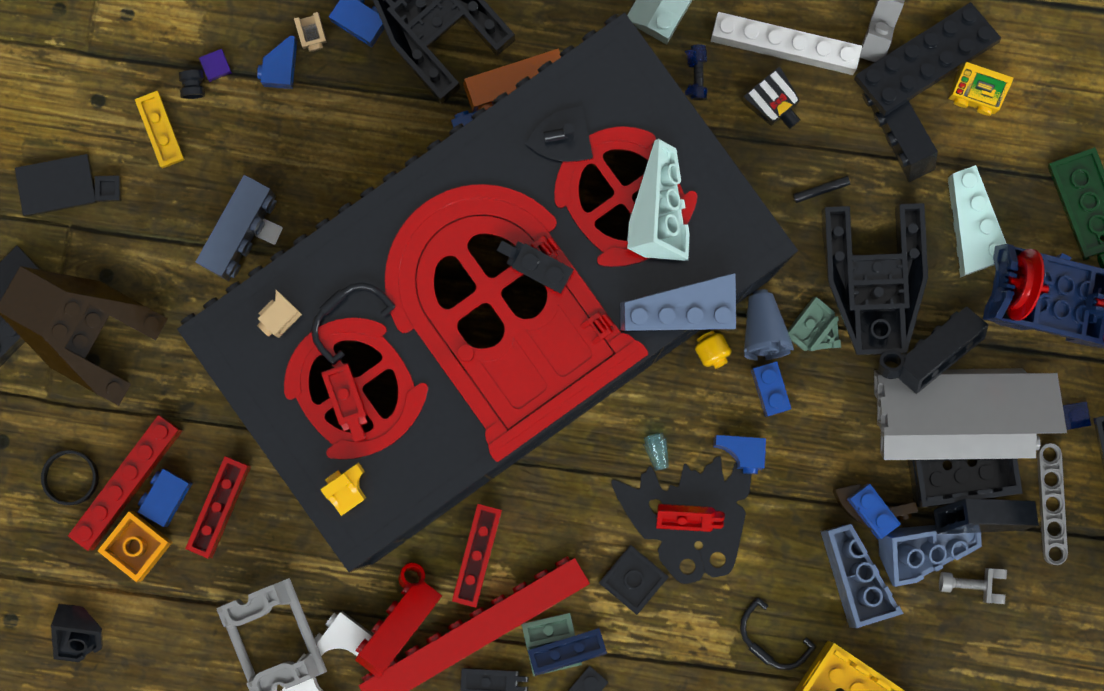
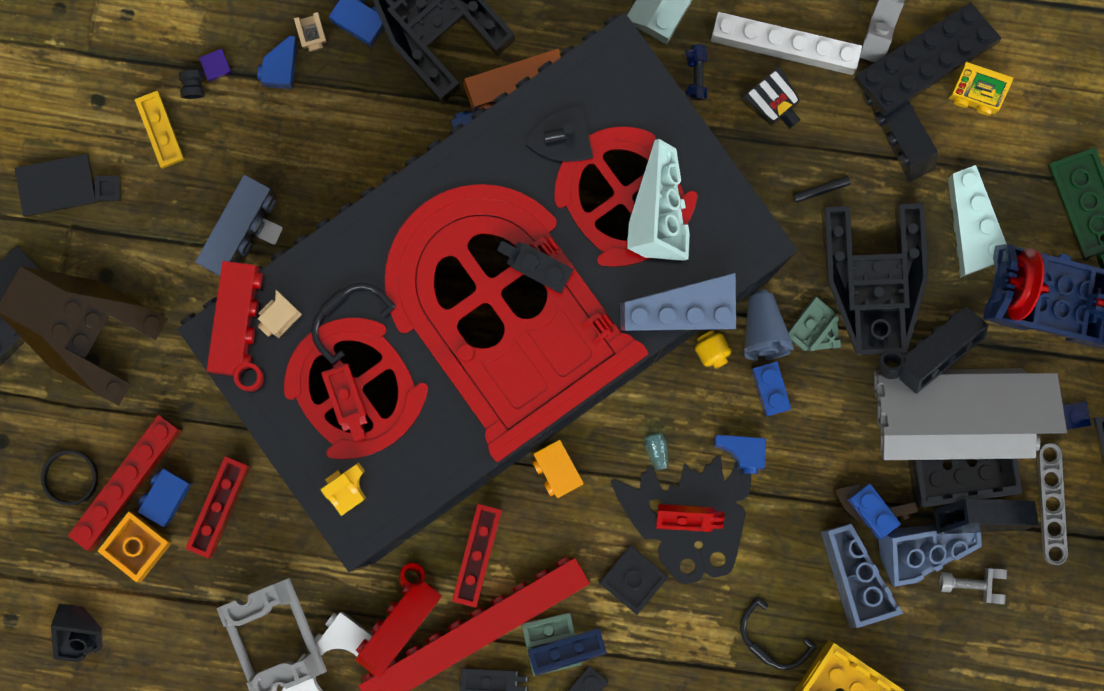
(233, 323): none -> red hinge
(558, 469): none -> light orange brick

